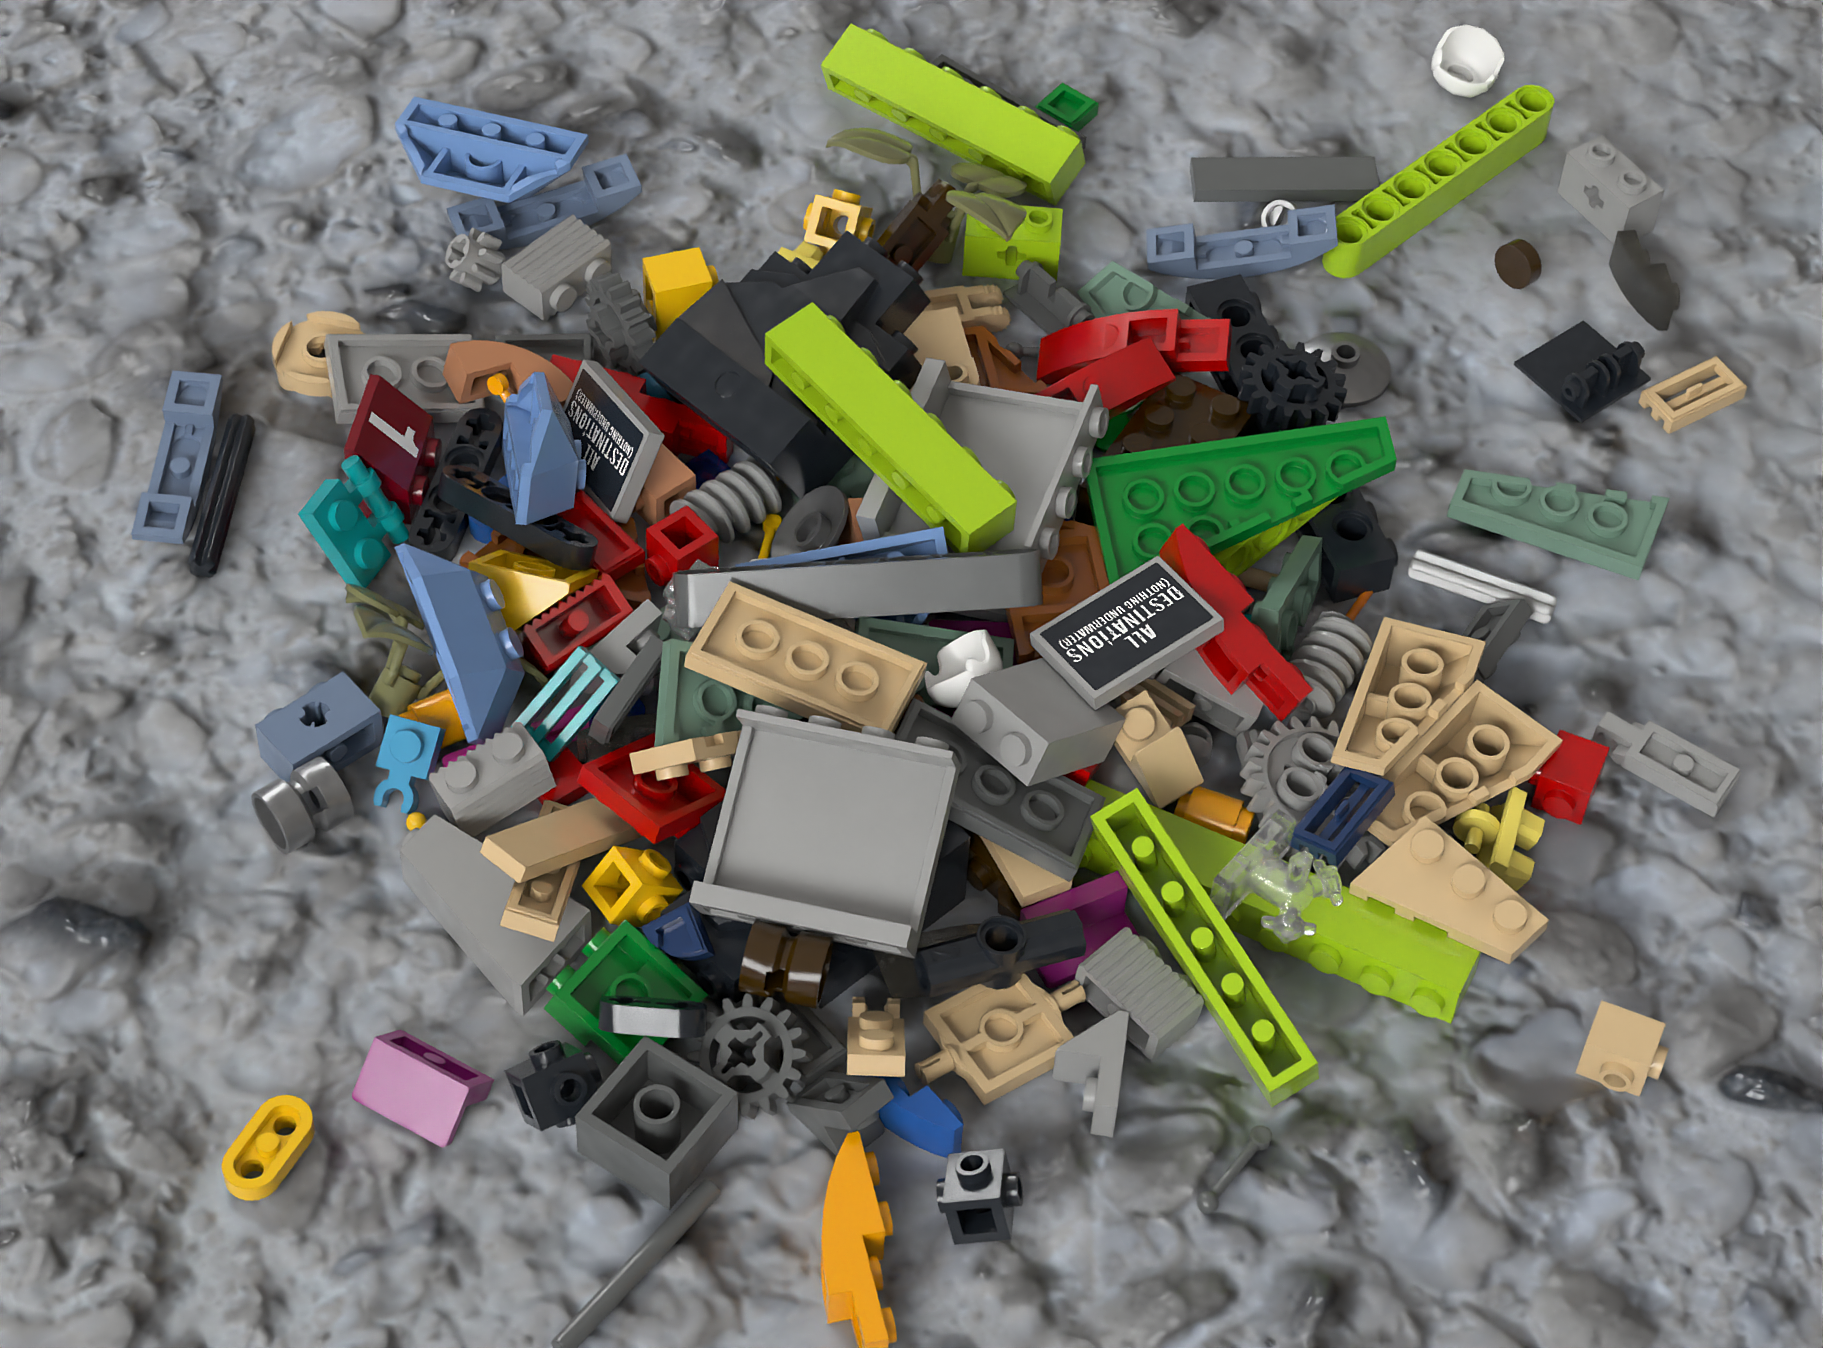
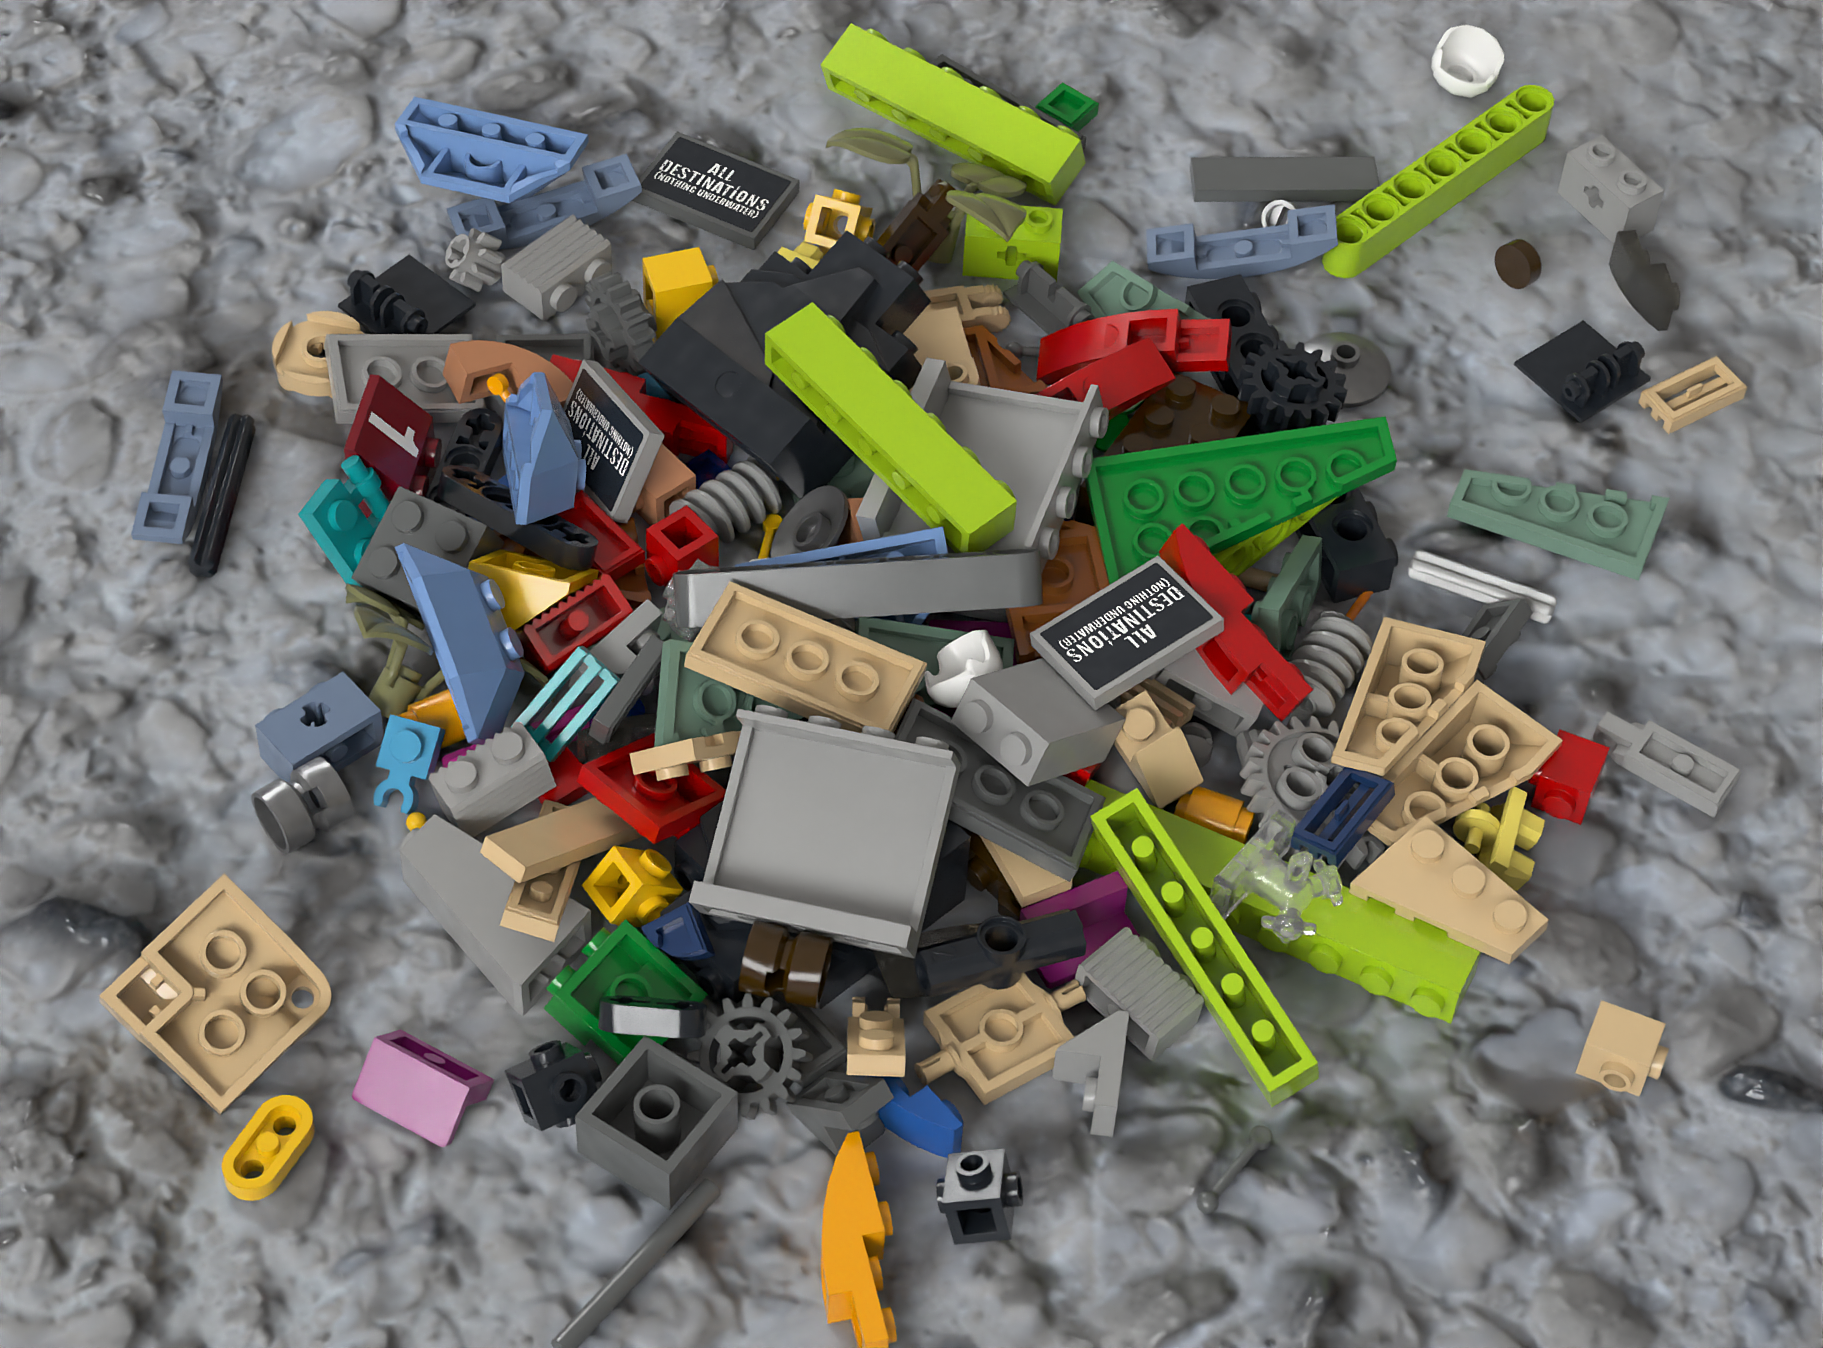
(219, 994): none -> tan slope
(404, 300): none -> black hinge
(425, 526): none -> dark grey brick
(716, 190): none -> tile

